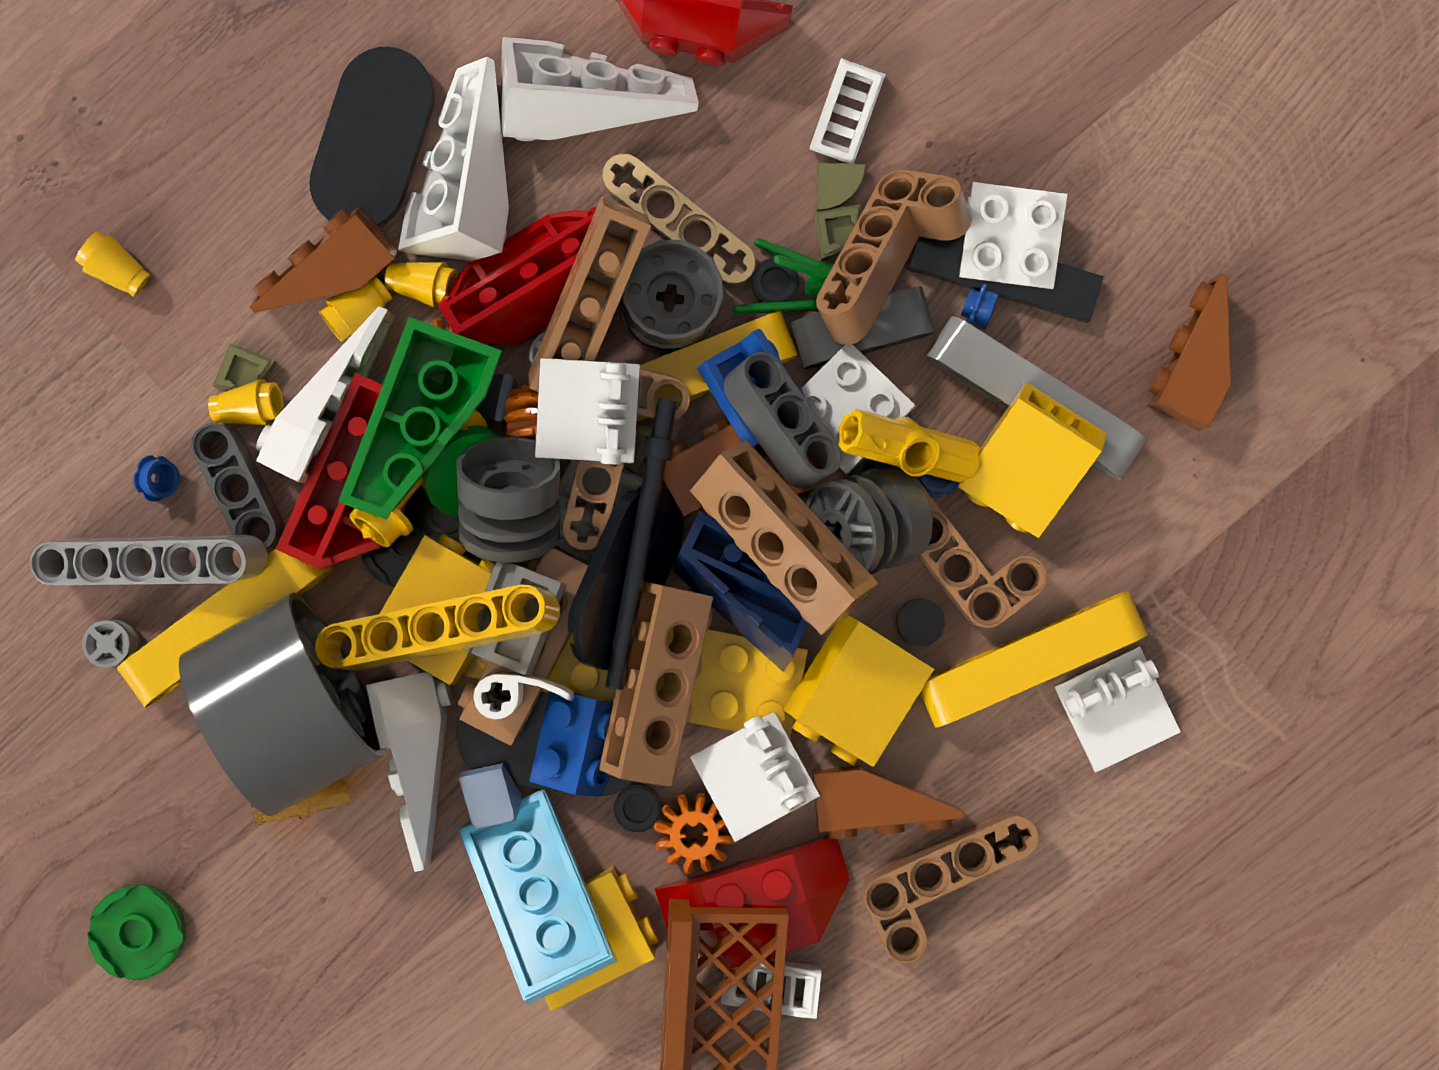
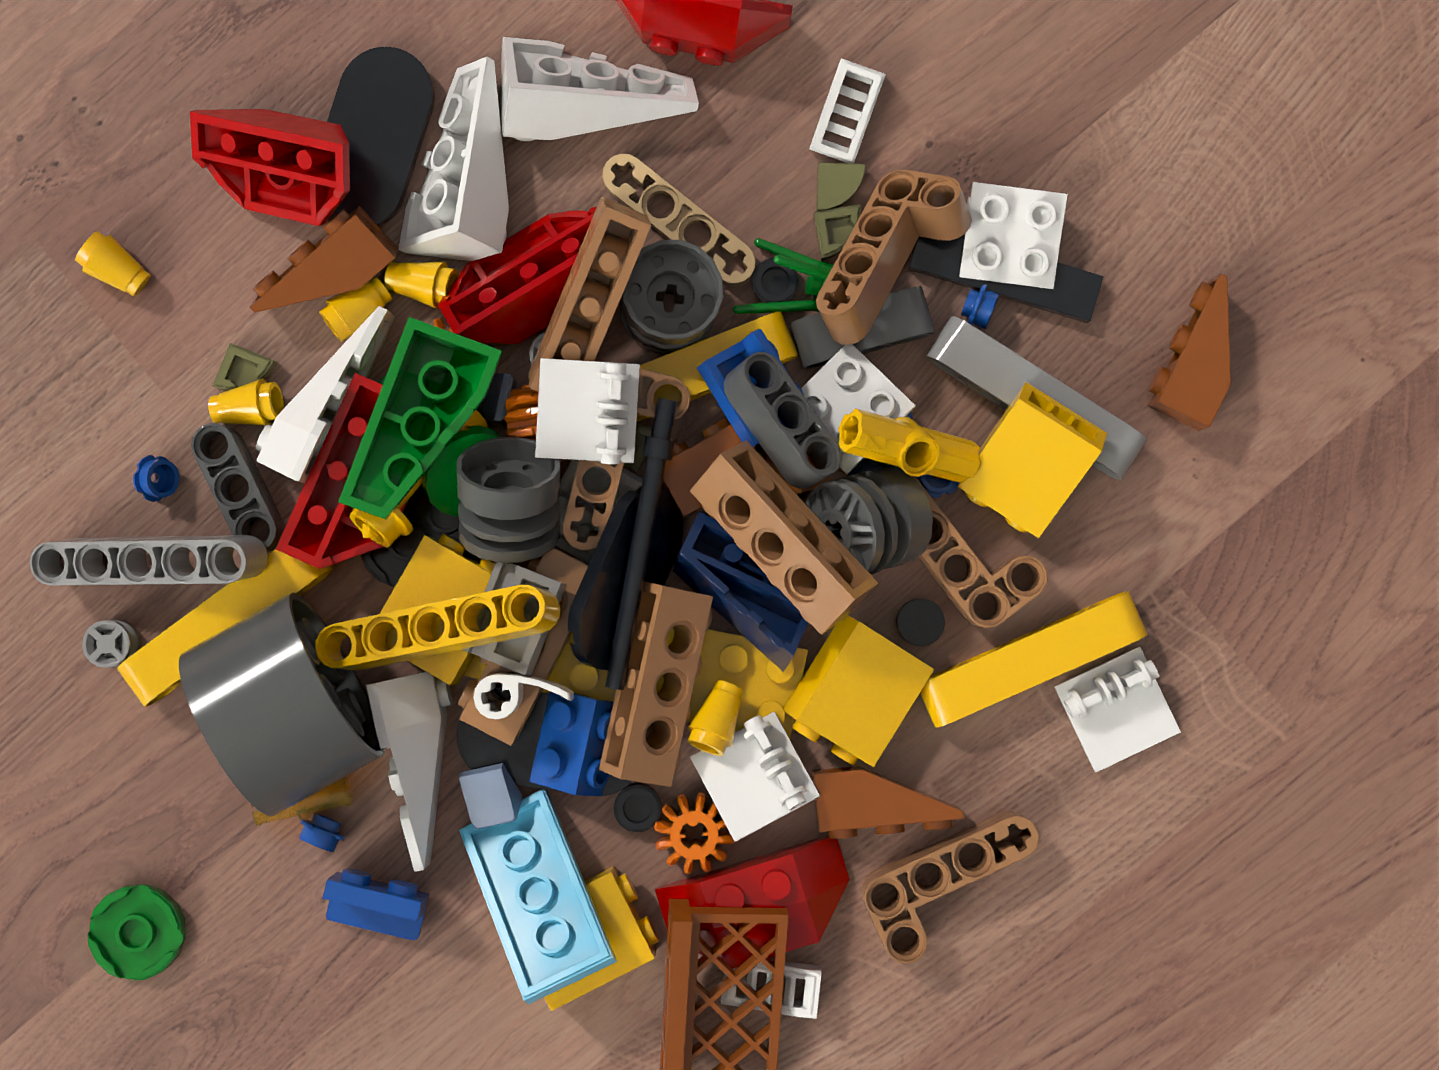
(274, 161): none -> red wedge
(321, 832): none -> blue plate
(375, 905): none -> blue bracket
(716, 719): none -> yellow cone

